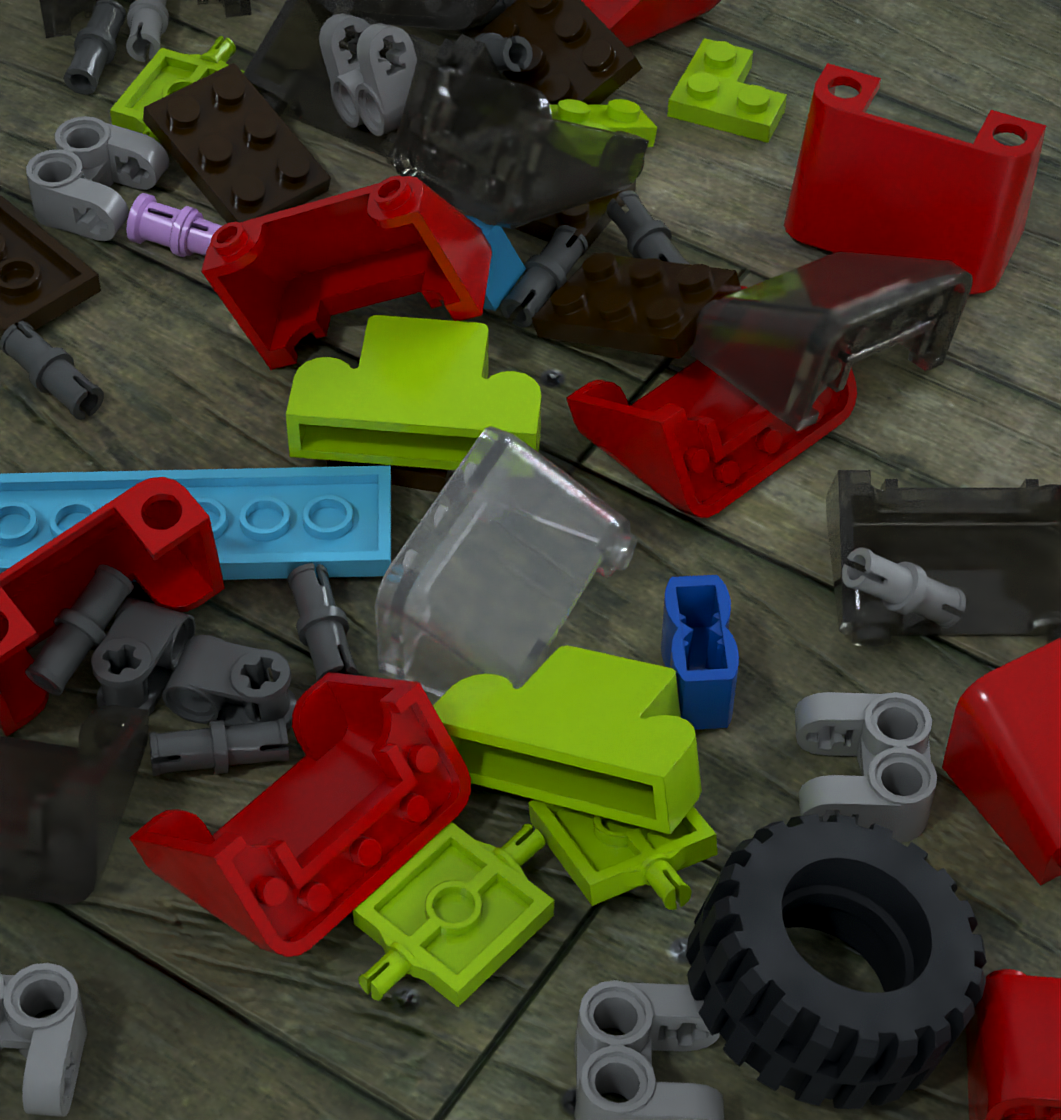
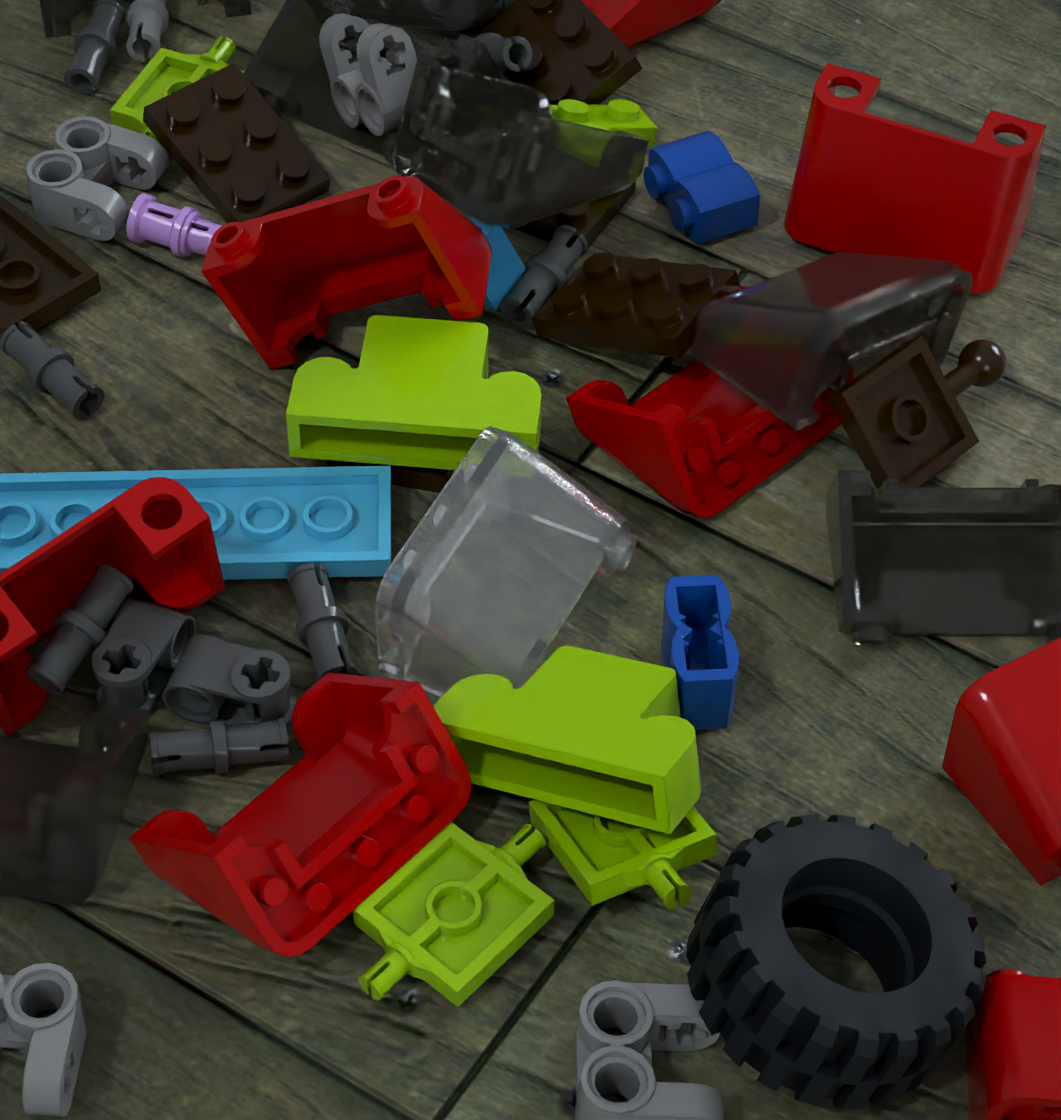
(644, 234): dark grey pin -> none
(702, 187): none -> blue brick
(716, 97): lime plate -> none
(892, 751): light grey piece -> none
(903, 587): light grey pin -> none
(907, 412): none -> dark brown plate

